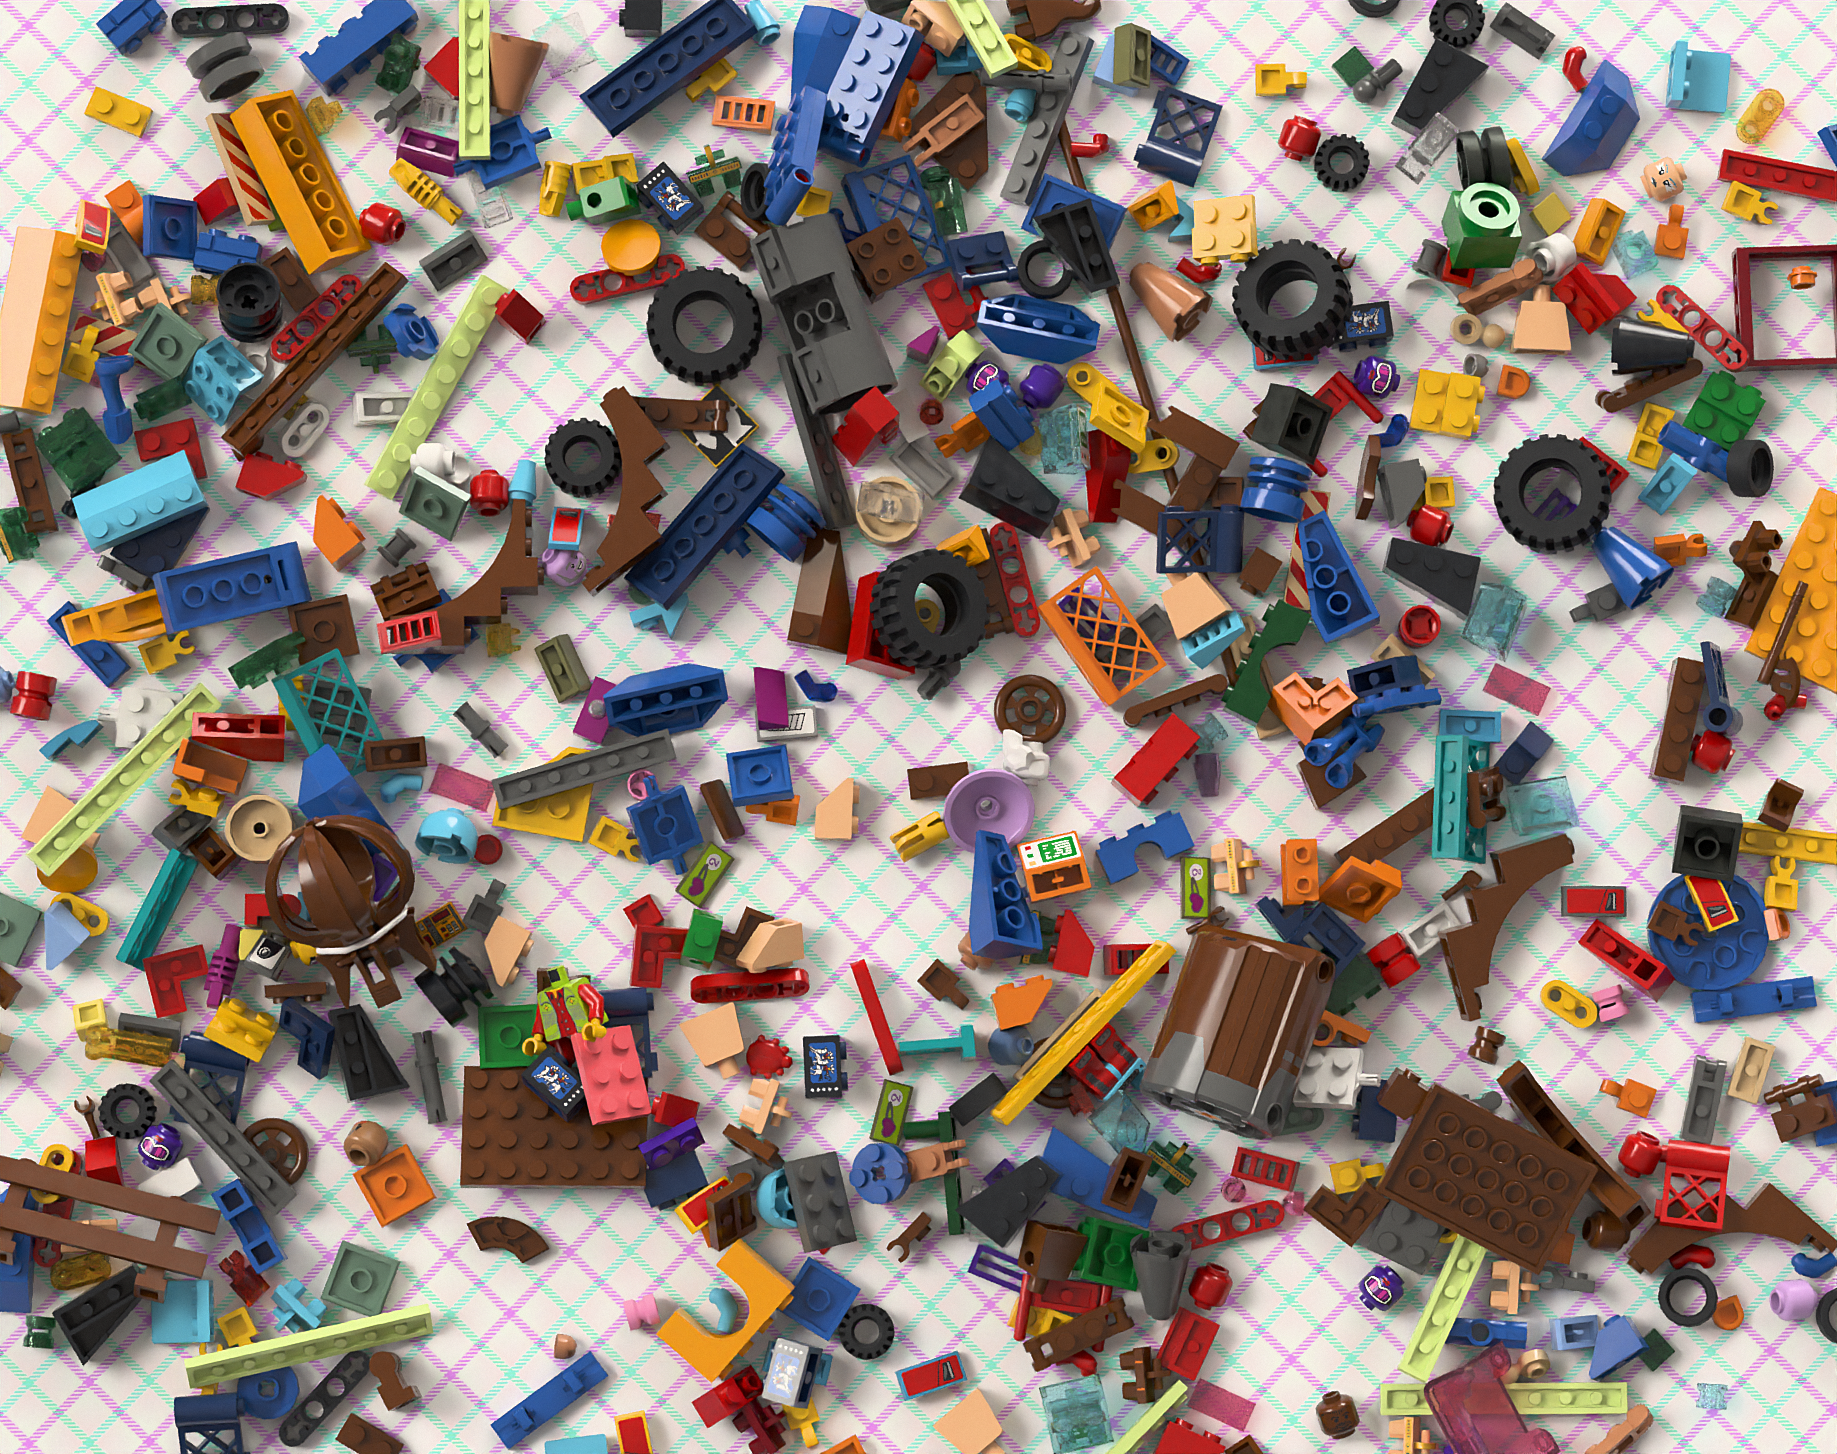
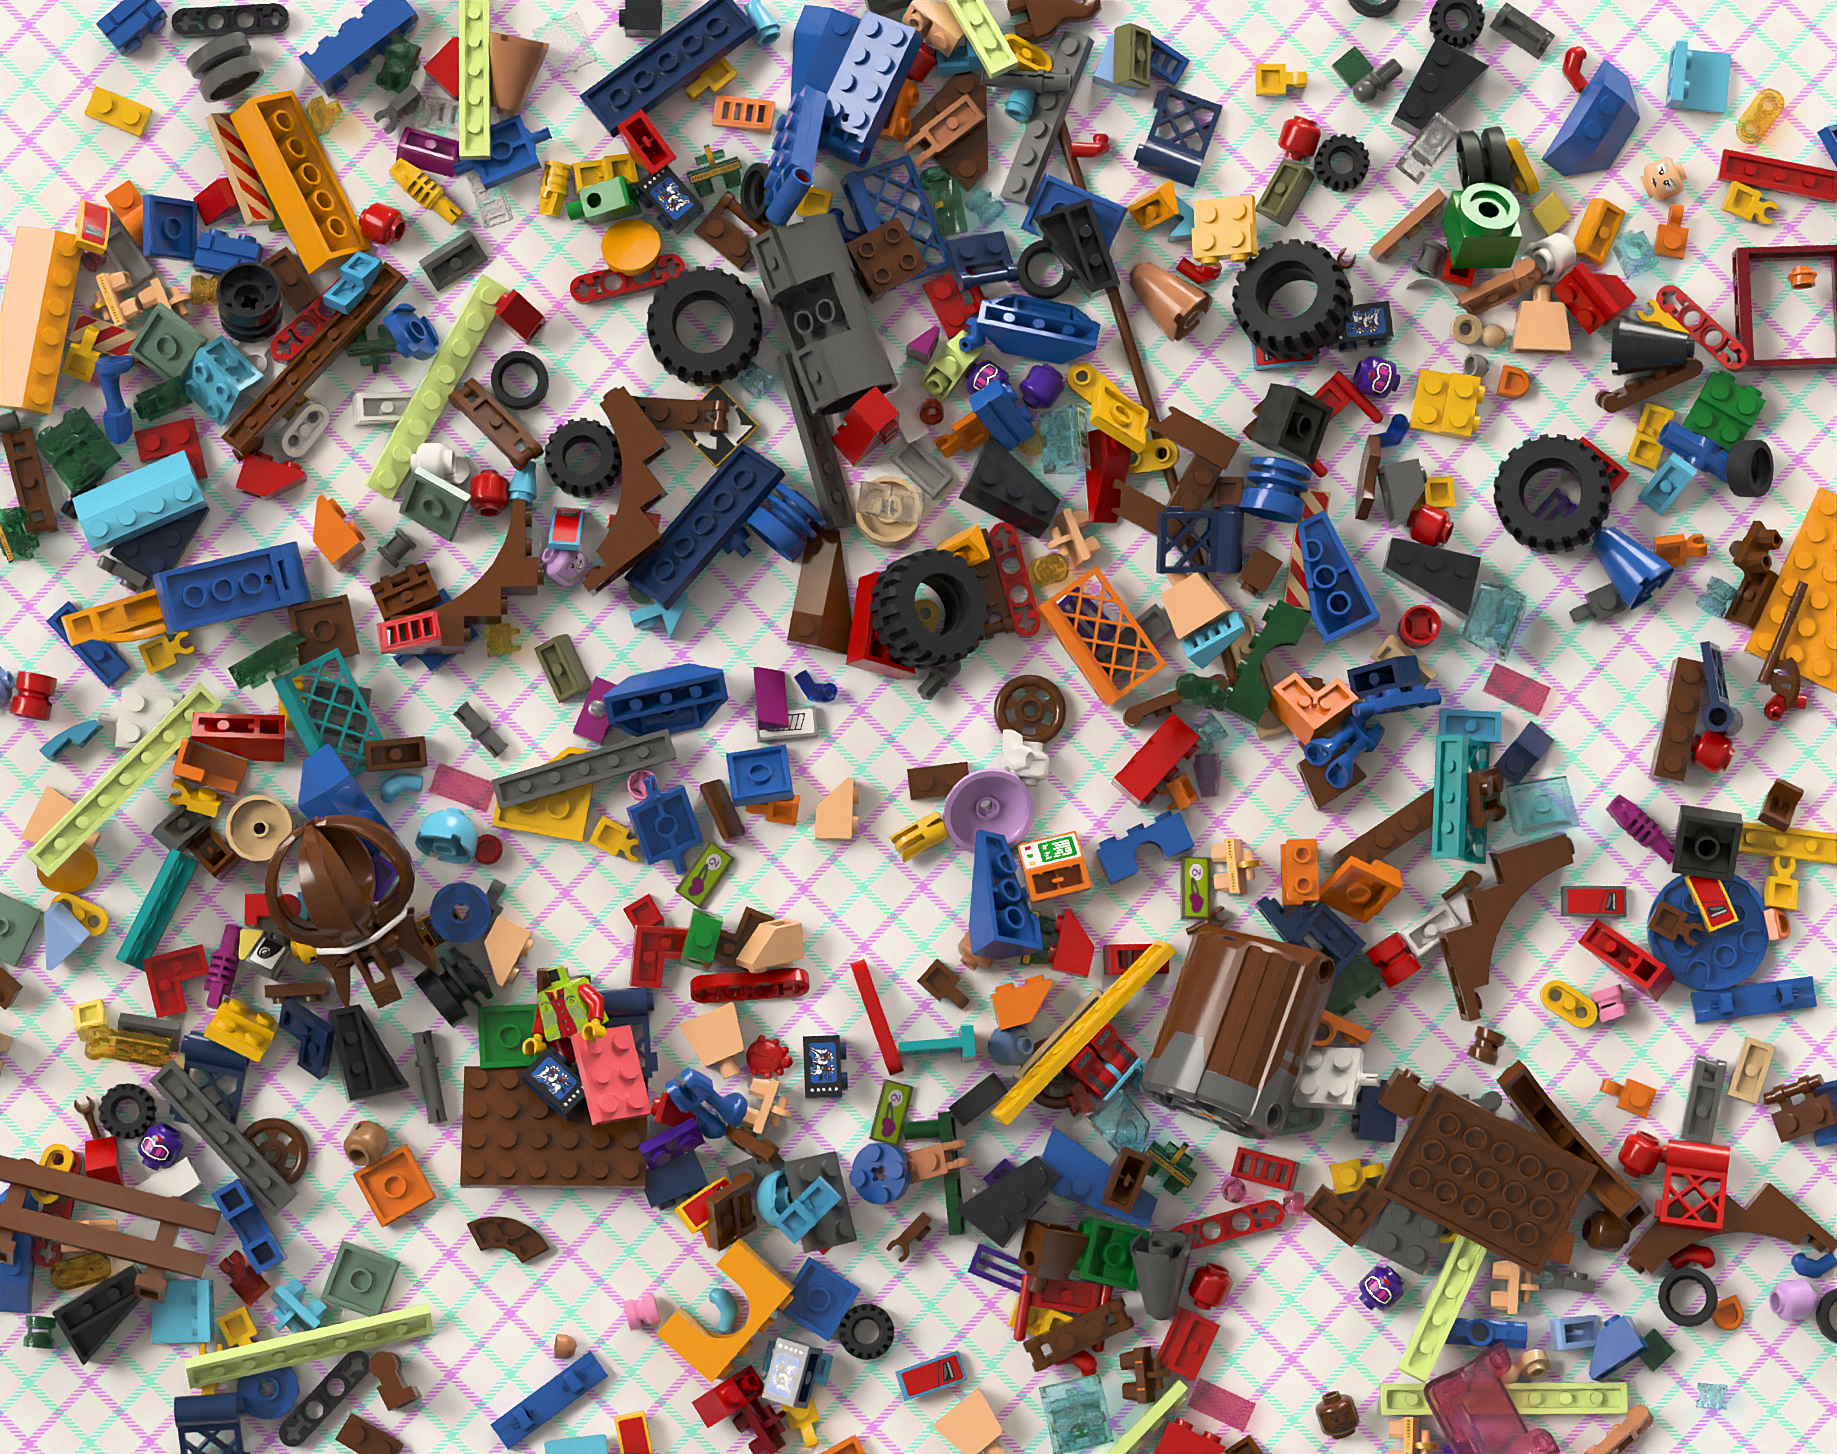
(356, 280): none -> dark azure slope
(458, 929): none -> blue plate
(496, 424): none -> reddish brown plate
(513, 358): none -> black tyre
(645, 143): none -> red slope
(700, 1089): none -> blue piece
(755, 380): none -> clear light blue wheel
(807, 1209): none -> dark azure slope
(975, 339): none -> blue arm
(985, 206): none -> clear light blue wheel
(1048, 569): none -> clear yellow wheel
(1182, 792): none -> orange tile
(1201, 692): none -> clear green hips
(1285, 192): none -> olive slope
(1408, 226): none -> nougat plate
(1640, 827): none -> magenta hinge

